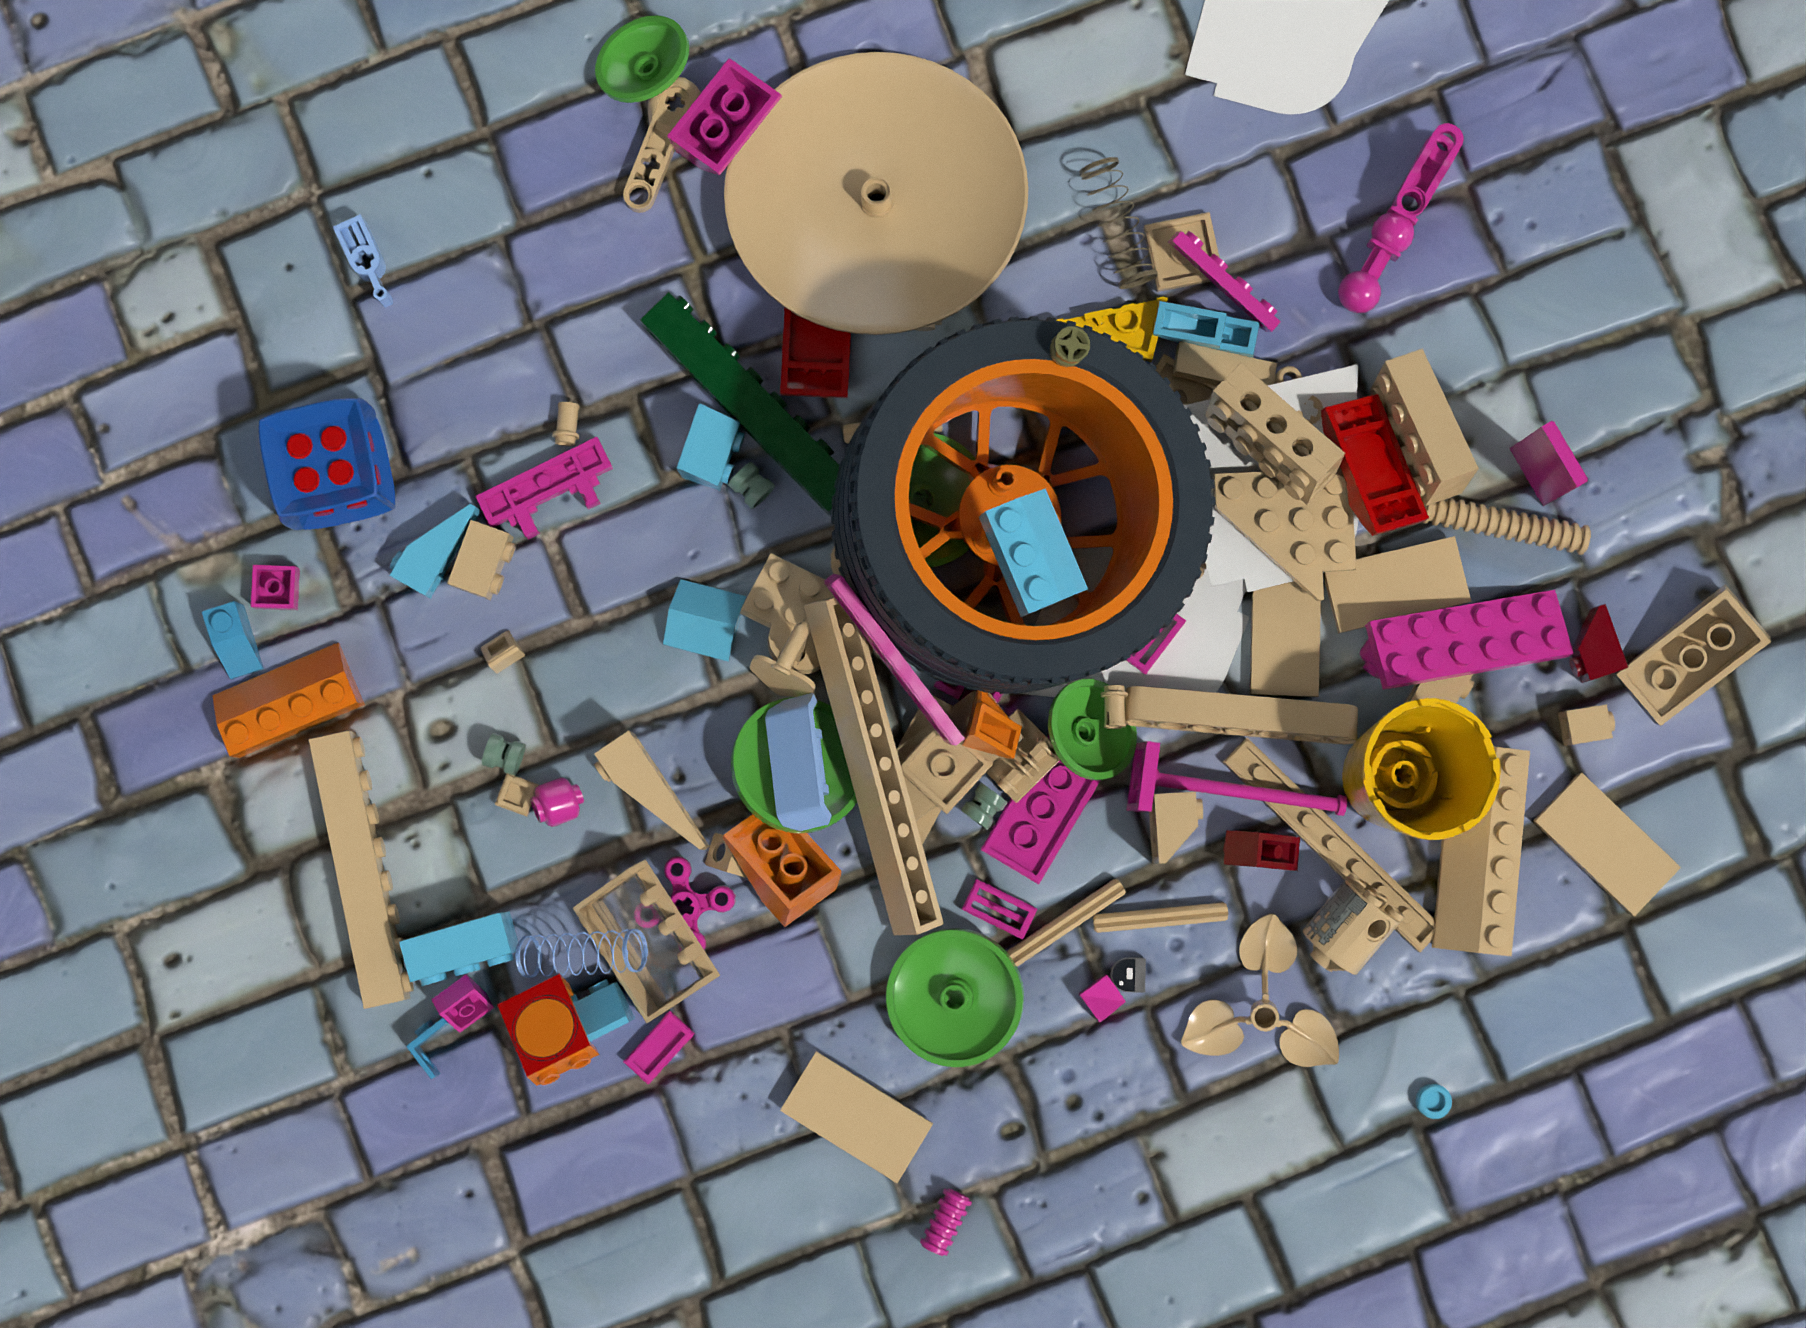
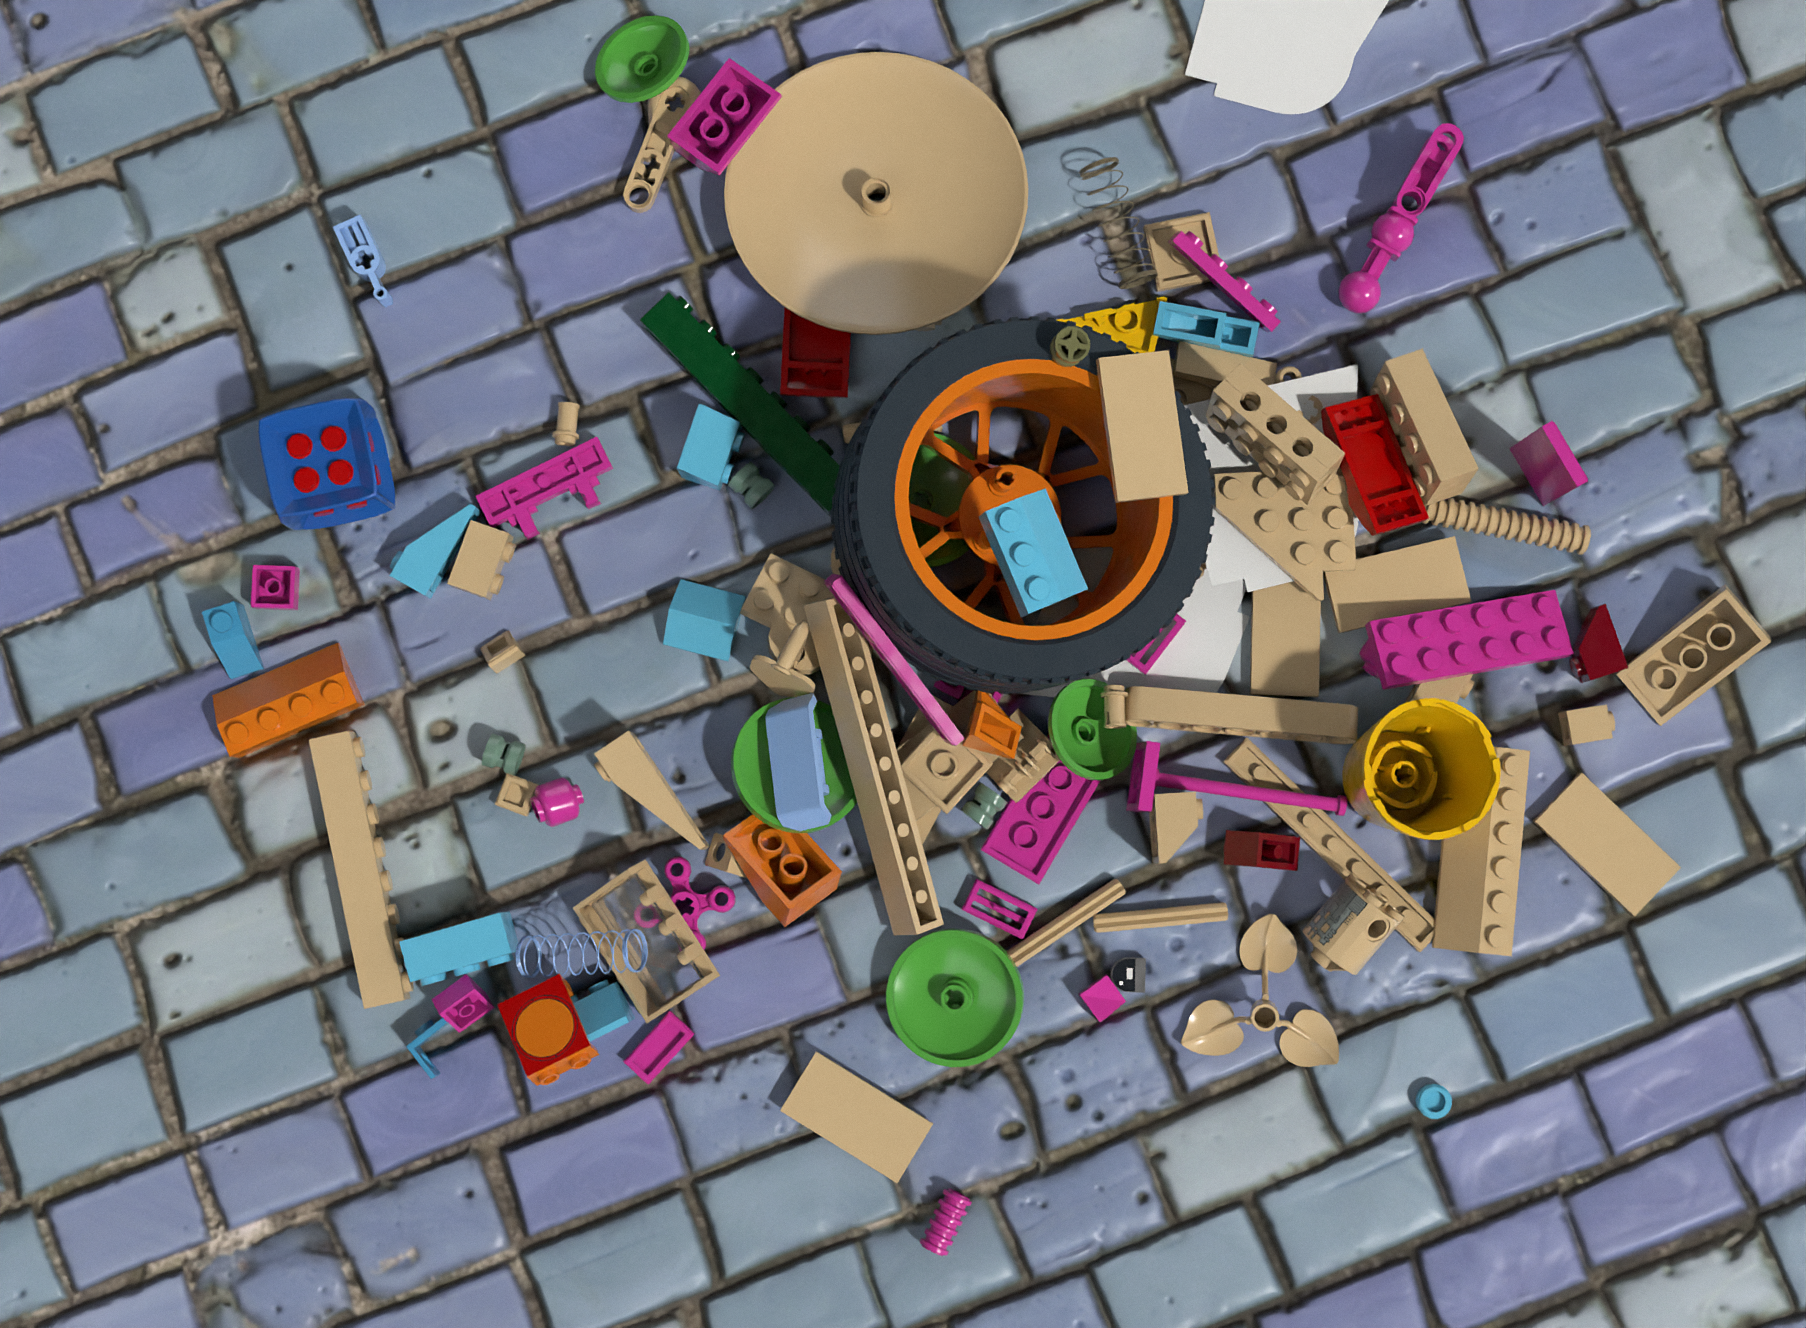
(1142, 426): none -> tan tile

